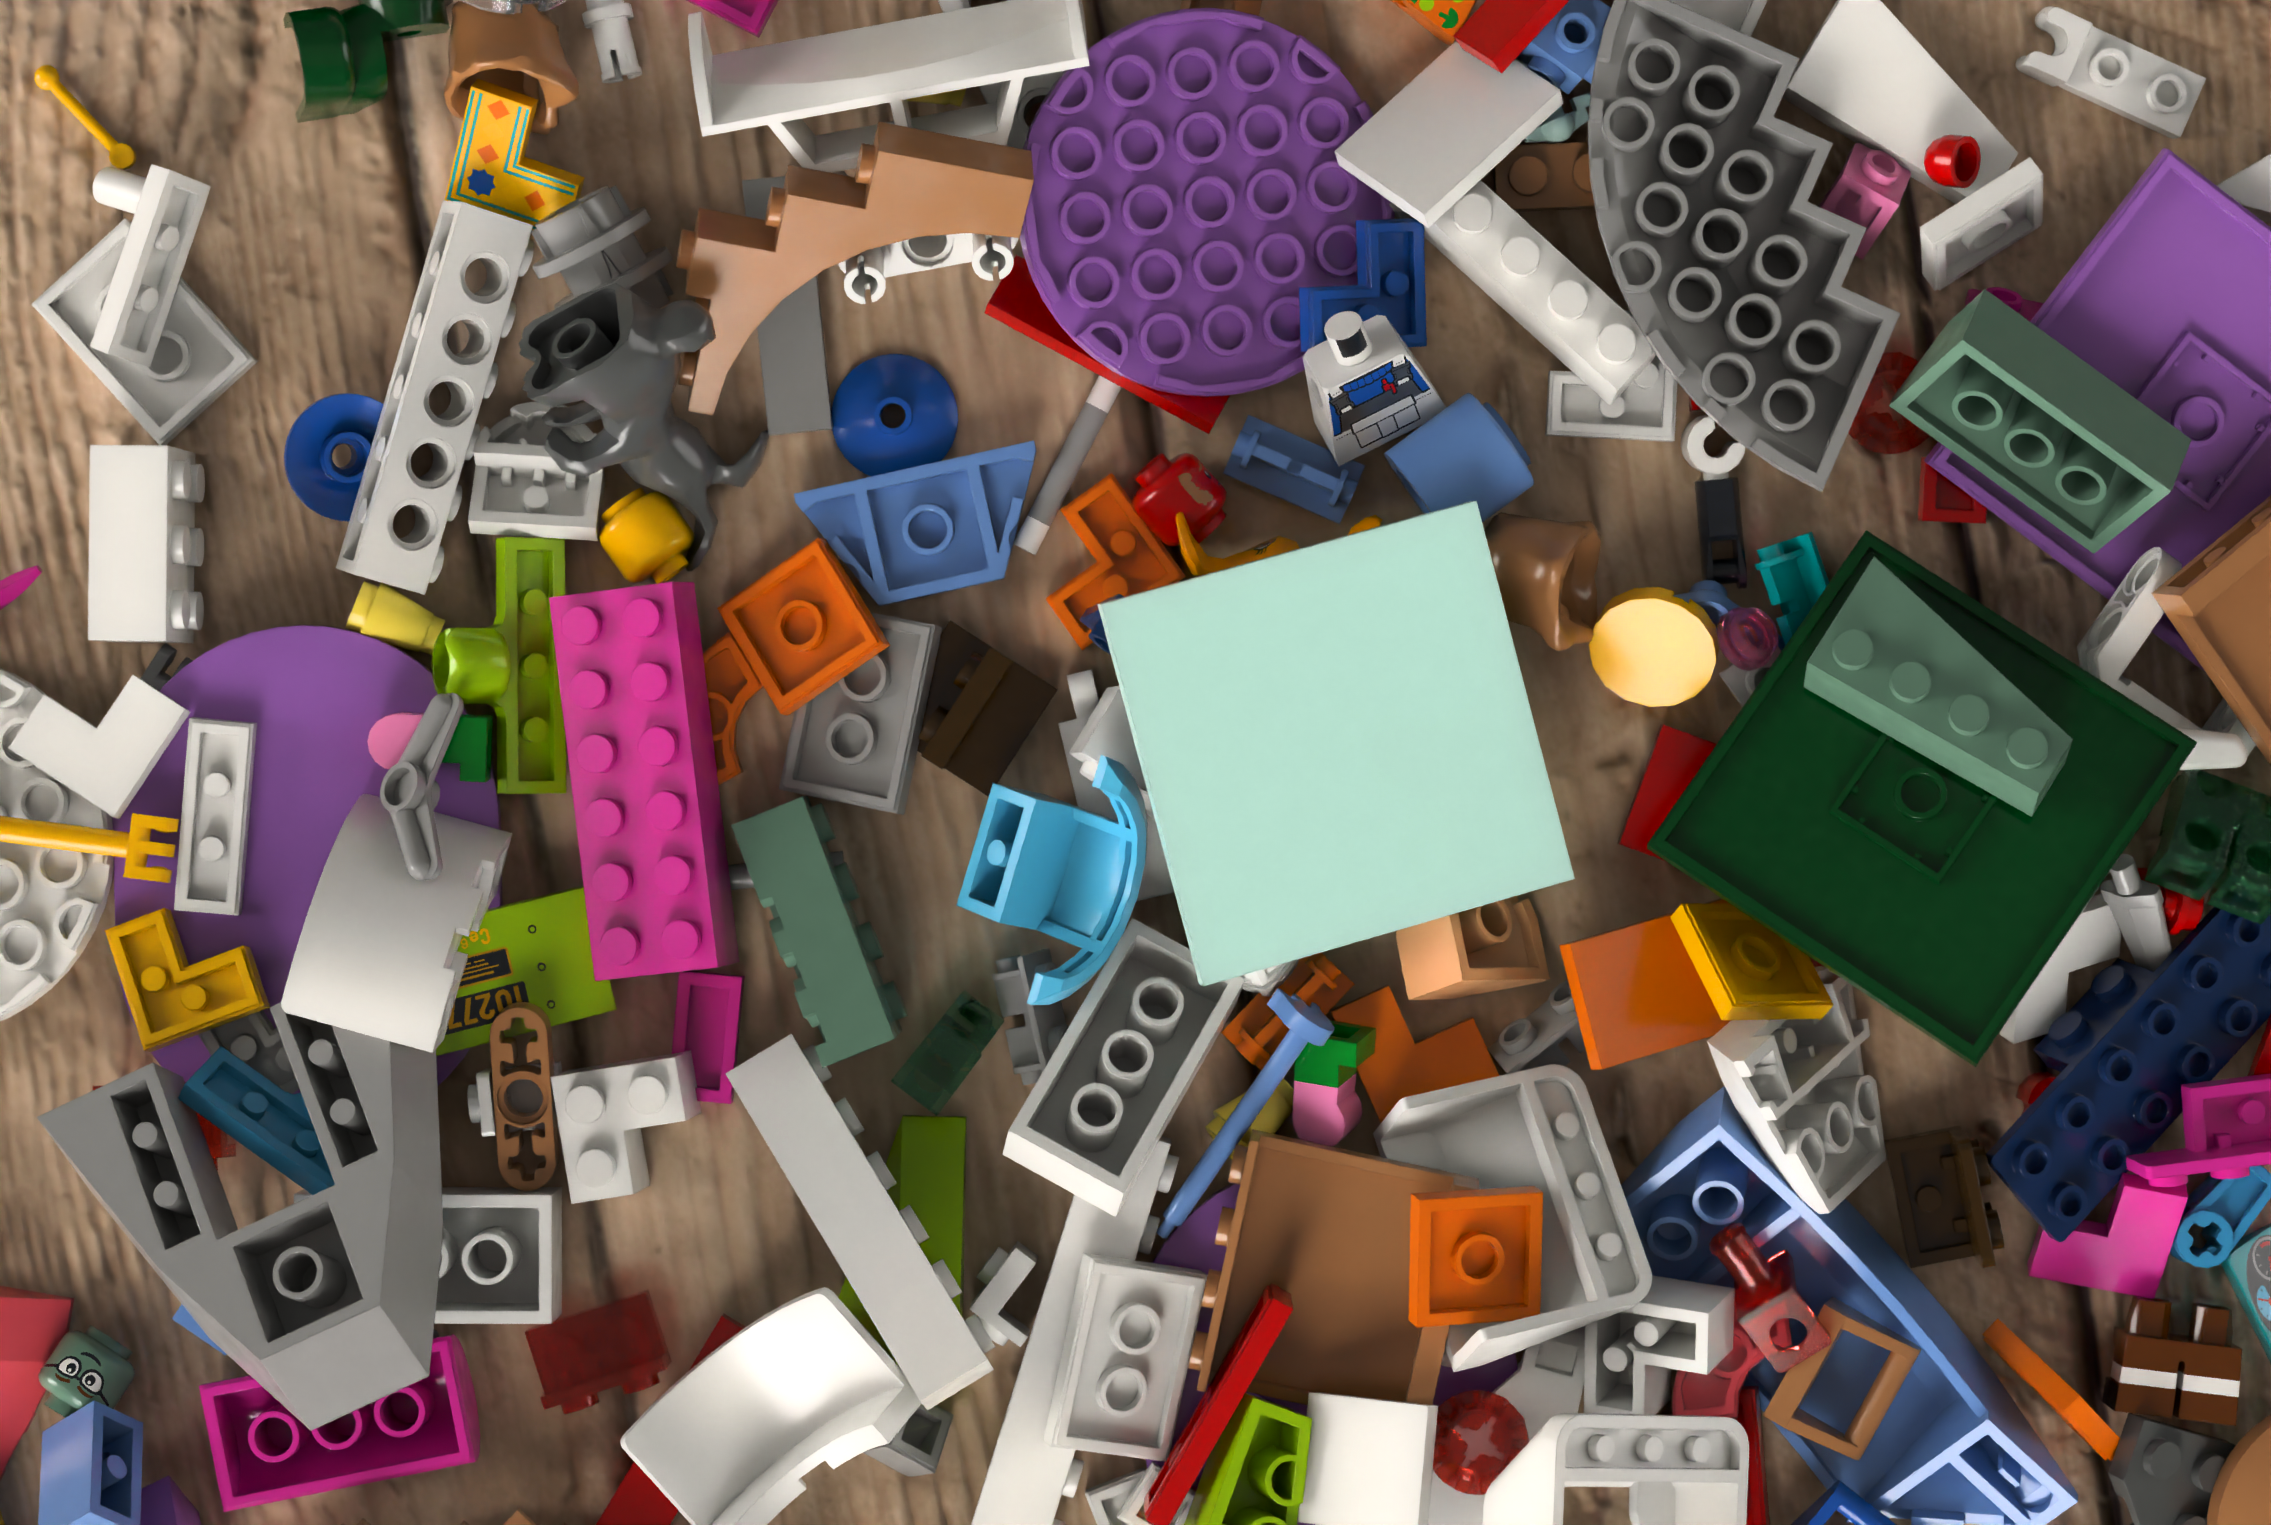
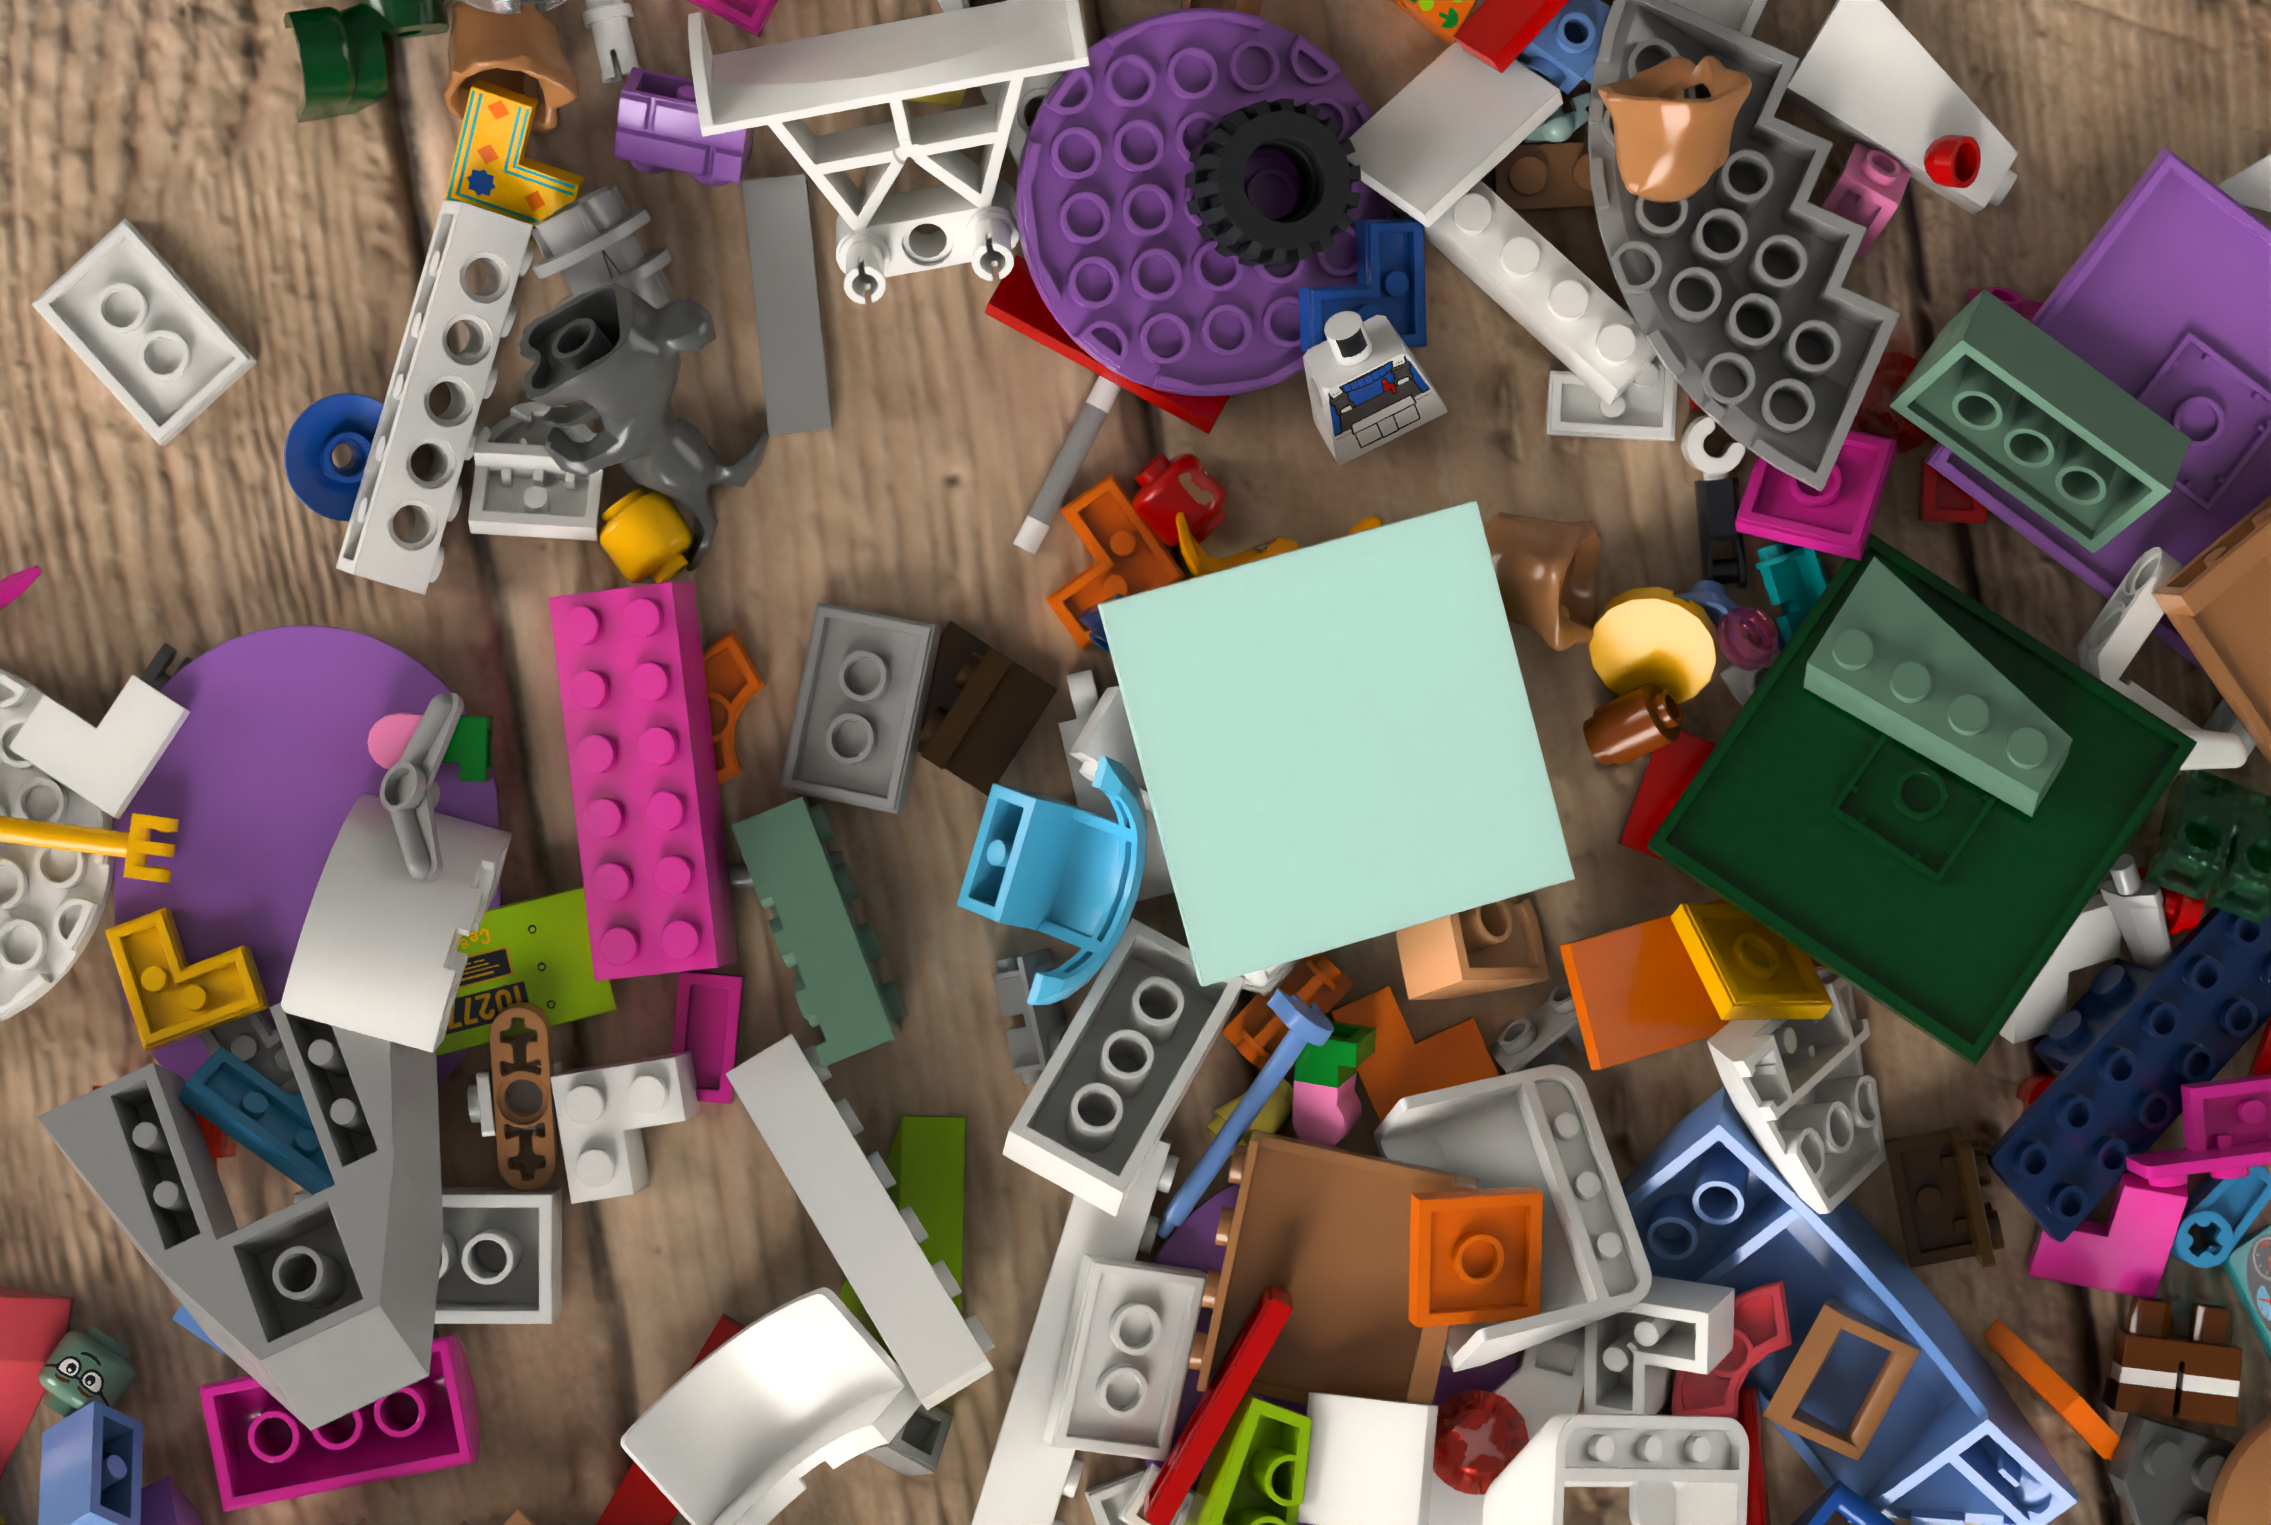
(120, 154): yellow hinge -> none
(144, 544): white brick -> none
(152, 258): white piece -> none
(215, 816): white tile -> none
(394, 619): light yellow cone -> none
(515, 666): lime plate -> none
(599, 1351): clear red bracket -> none
(663, 132): none -> medium lavender brick
(803, 626): orange tile -> none
(901, 190): medium nougat arch -> none
(926, 524): medium blue wing -> none
(928, 408): blue dish -> none
(948, 1053): clear green leg -> none
(1001, 1278): white bracket -> none
(1293, 469): medium blue hinge -> none
(1322, 174): none -> black tyre
(1462, 458): medium blue piece -> none
(1633, 725): none -> dark orange brick
(1671, 142): none -> medium nougat piece
(1767, 1294): clear red bracket -> none
(1828, 520): none -> dark pink tile
(1982, 224): white tile -> none
(2113, 73): white plate -> none

